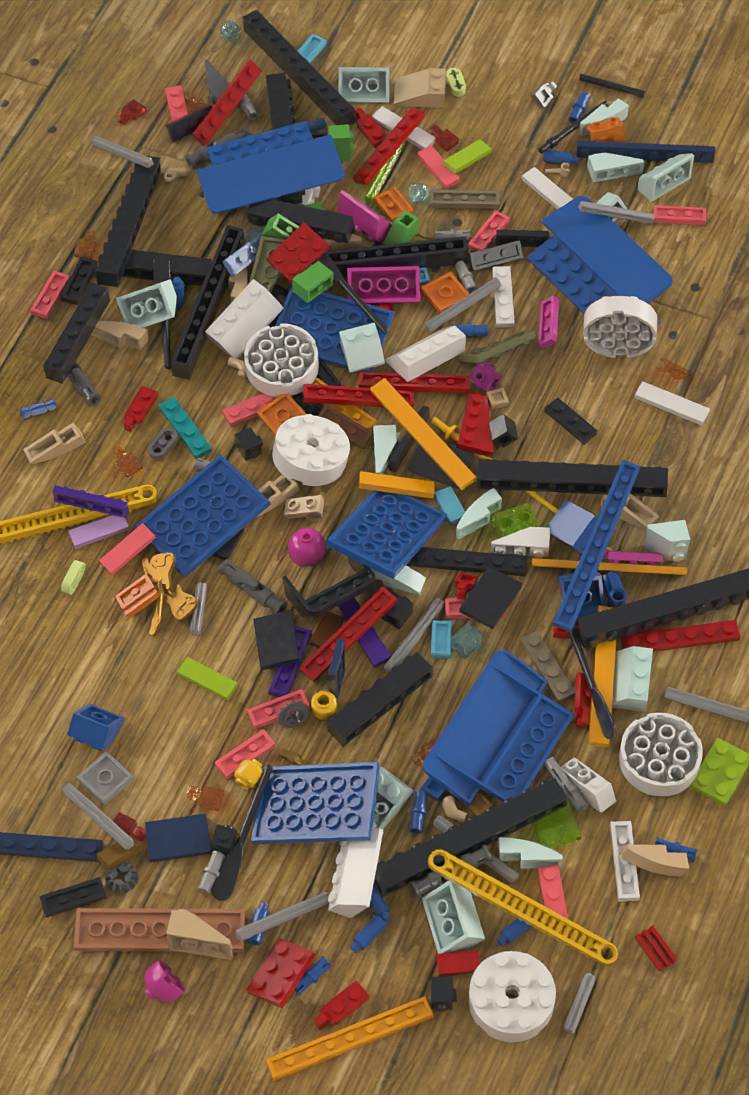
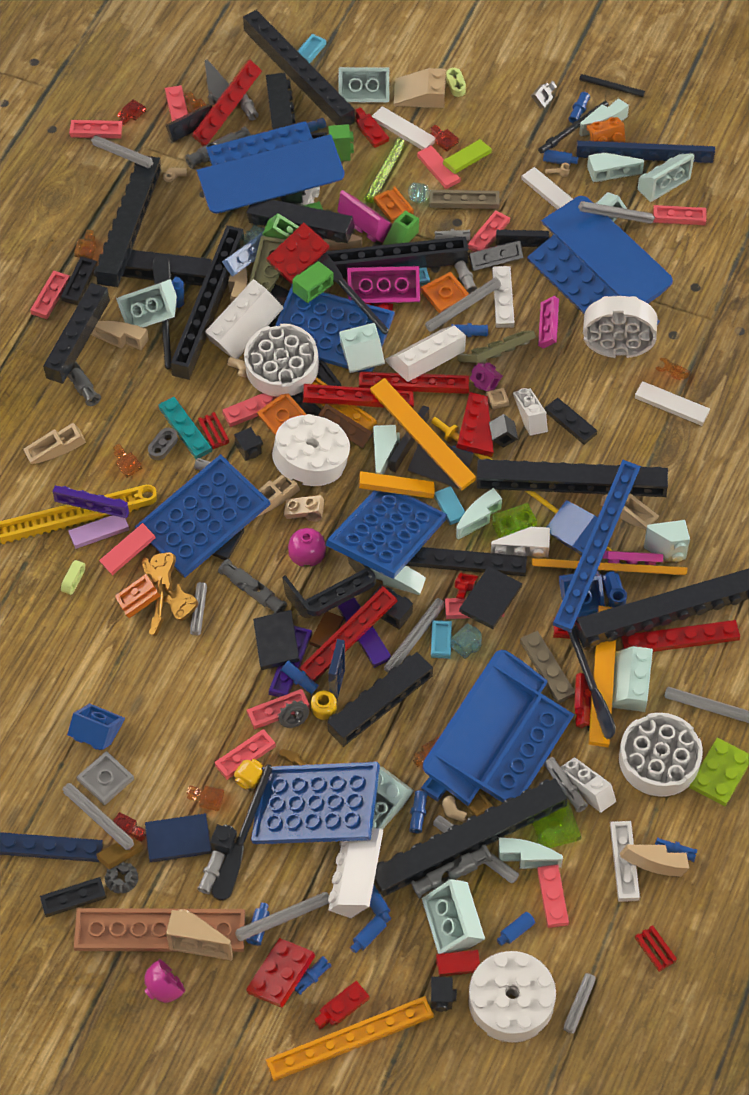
(38, 408): blue axle -> none
(91, 128): none -> coral plate
(139, 407): red hinge -> none
(207, 678): lime tile -> none
(208, 419): none -> red tile
(230, 30): clear light blue piece -> none
(299, 677): none -> blue pin
(389, 146): red plate -> none
(522, 907): yellow gear -> none
(531, 411): none -> white slope

